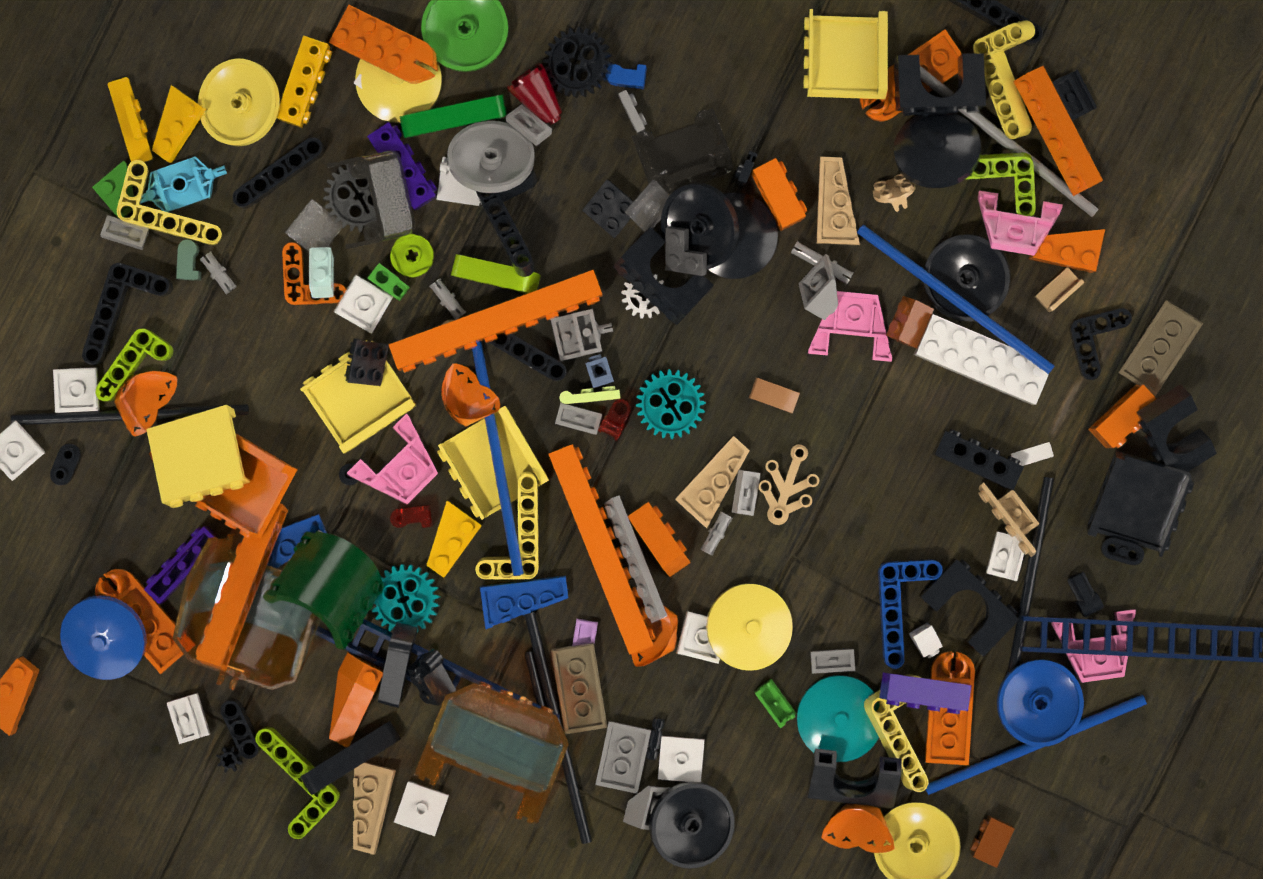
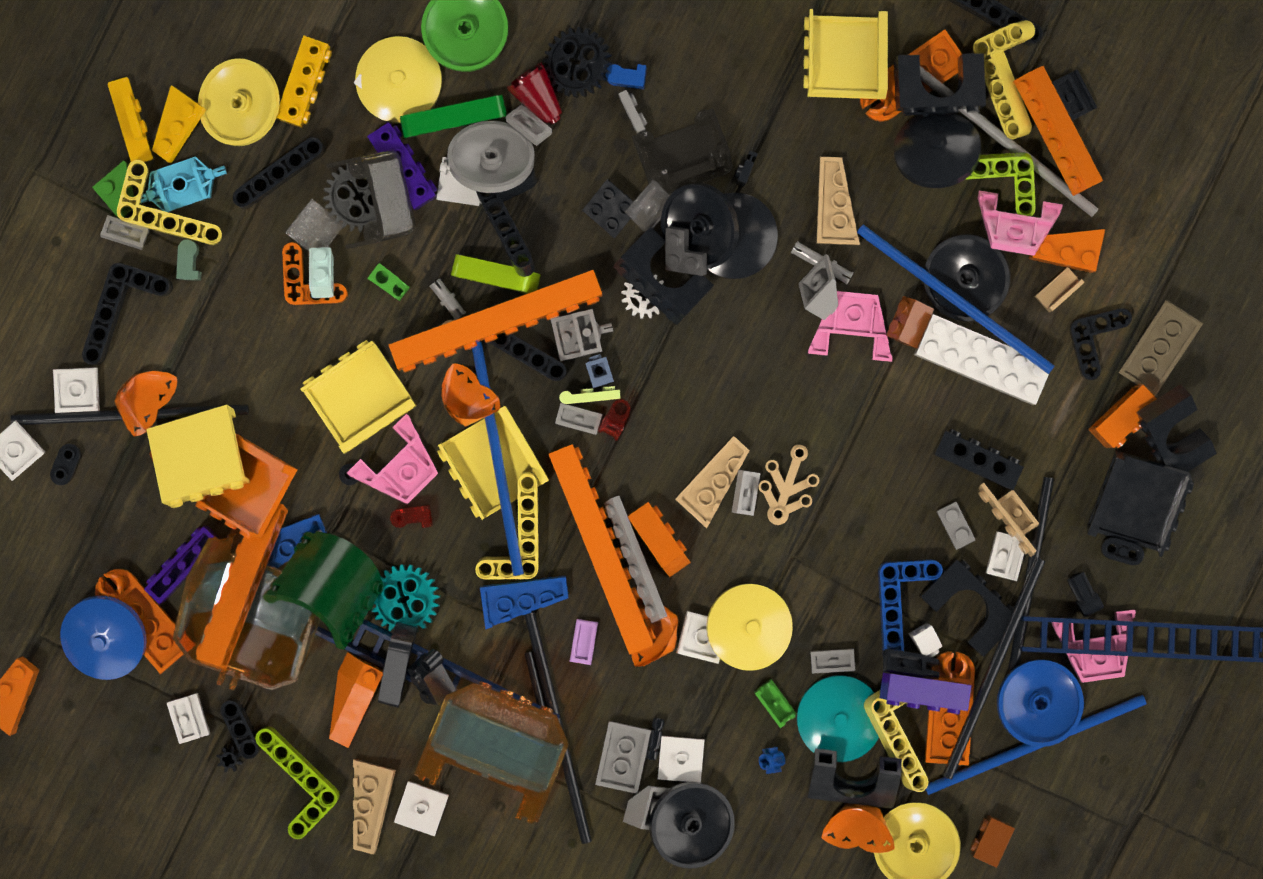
(130, 367): lime beam -> none
(218, 273): light grey pin -> none
(350, 758): black beam -> none
(363, 304): white plate -> none
(366, 363): black hinge -> none
(384, 46): orange plate -> none
(423, 261): lime plate -> none
(451, 539): yellow wing -> none
(579, 688): dark tan tile -> none
(687, 393): teal gear -> none
(716, 533): light grey pin -> none
(771, 760): none -> blue gear
(774, 395): medium nougat slope -> none
(779, 194): orange brick -> none
(894, 191): tan plate -> none
(909, 664): none -> black hinge
(955, 525): none -> light grey plate
(993, 668): none -> black piece
(1033, 454): white sticker -> none

